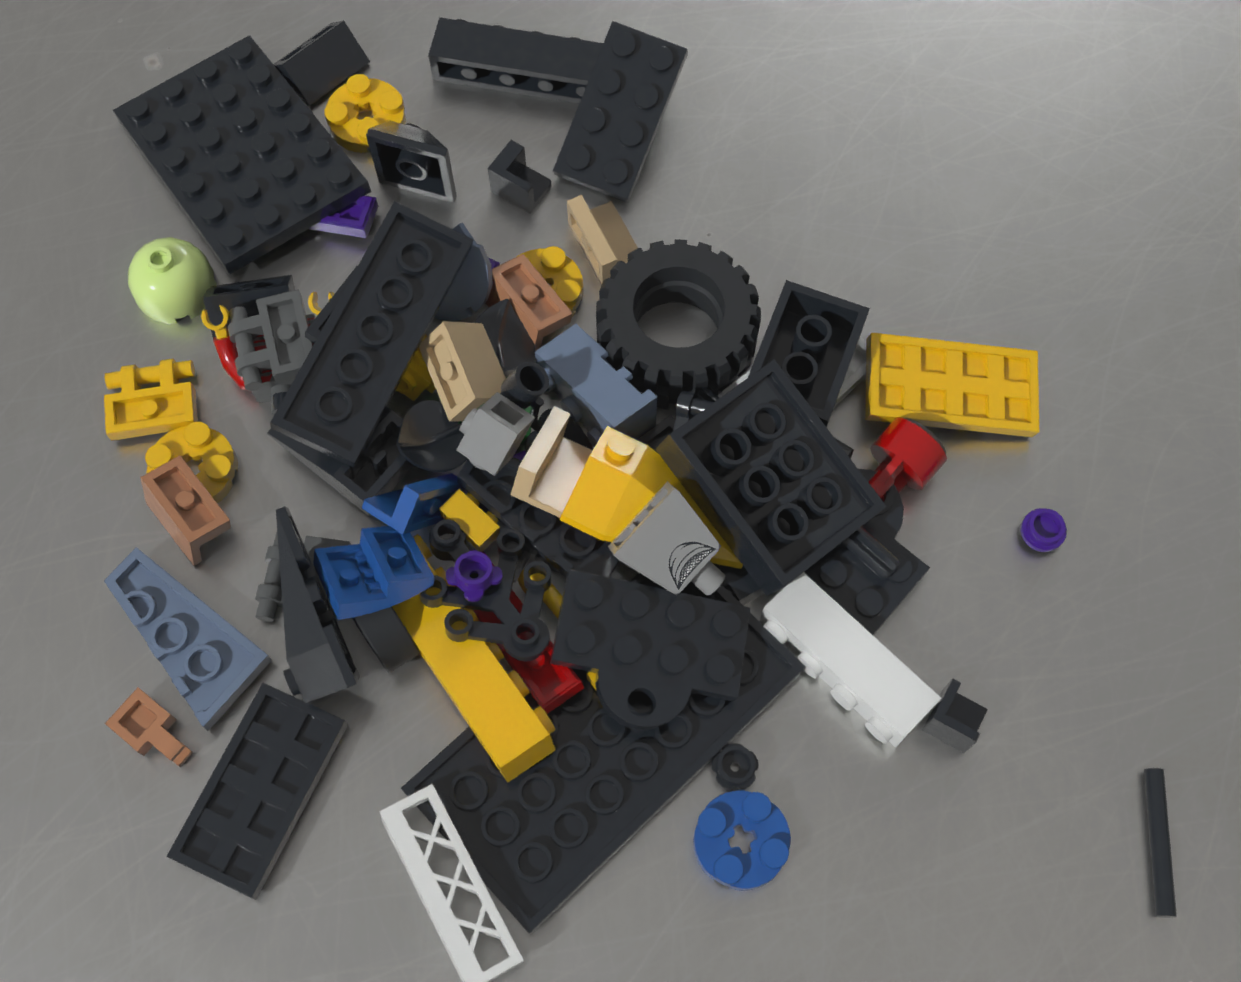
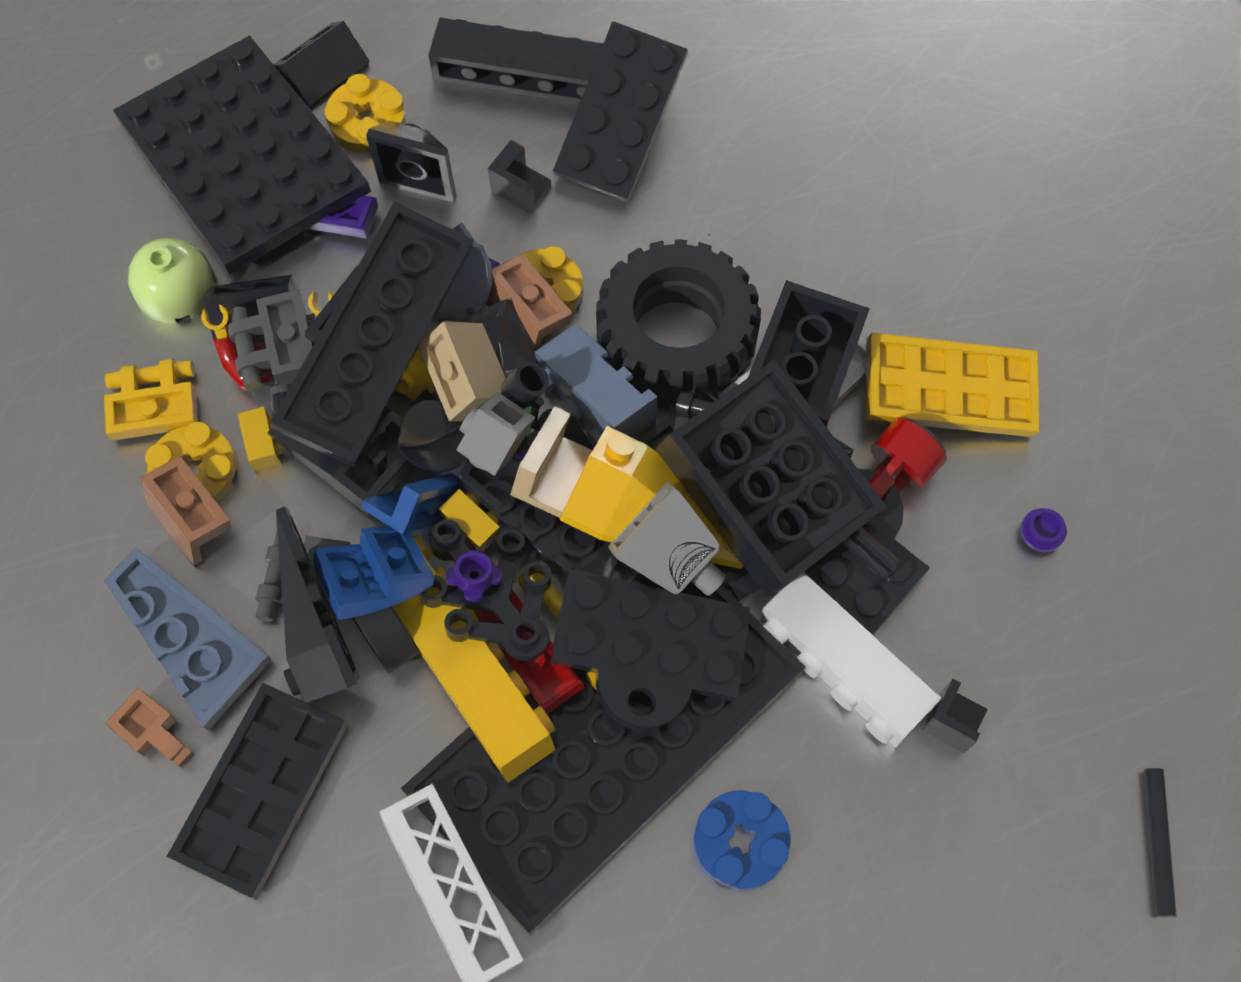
(260, 448): none -> yellow piece
(600, 235): tan panel -> none
(744, 758): black plate -> none

